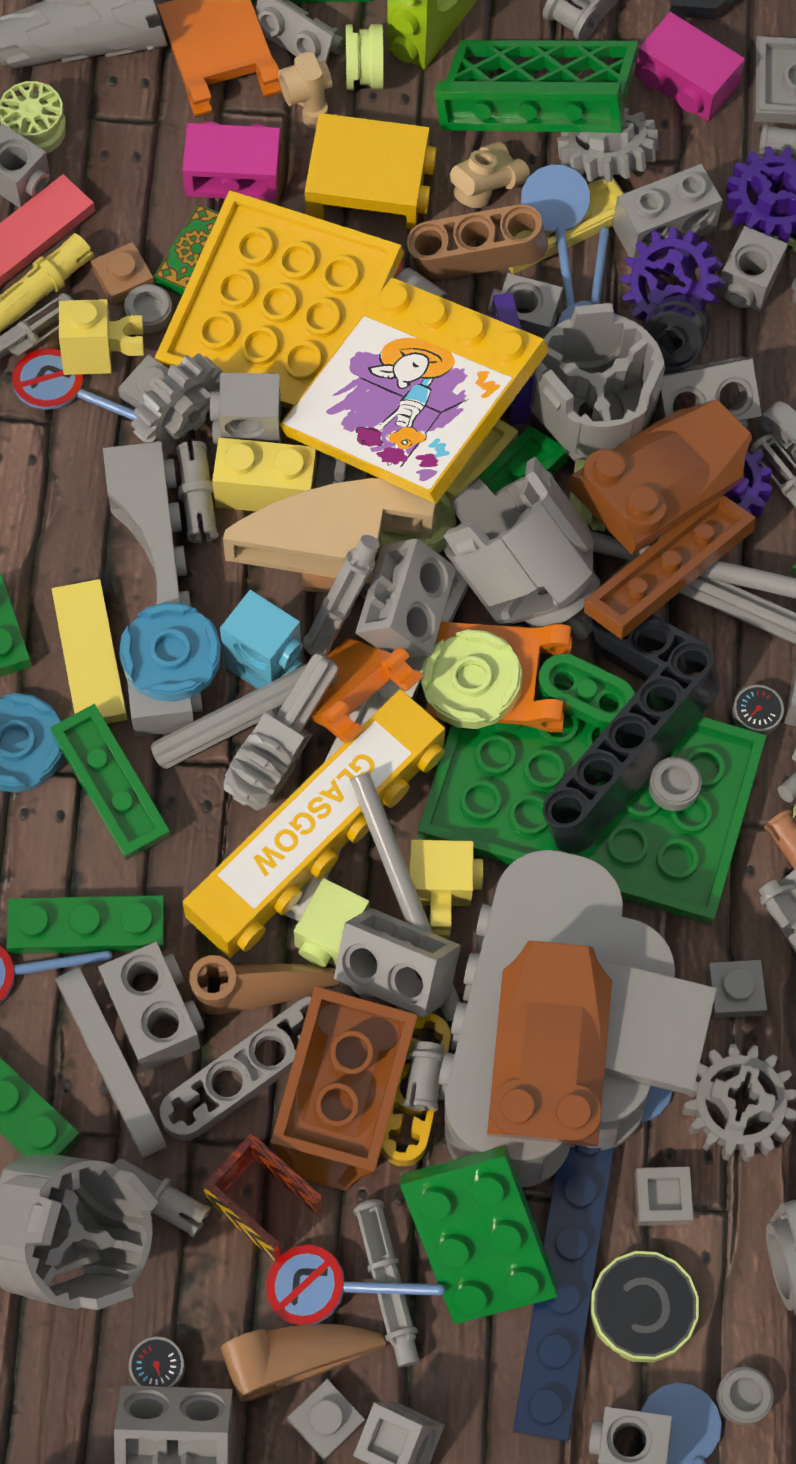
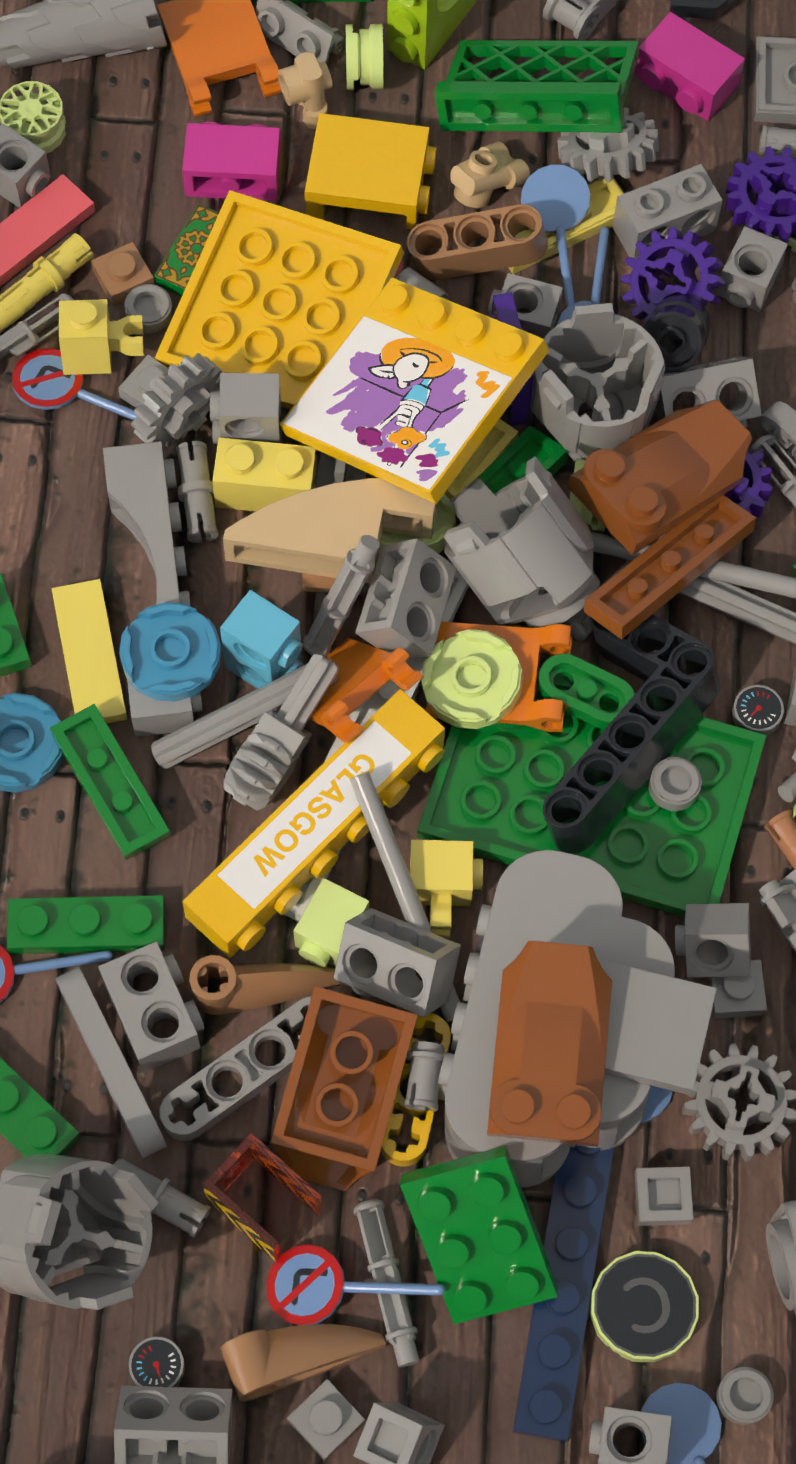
(729, 928): none -> light grey brick

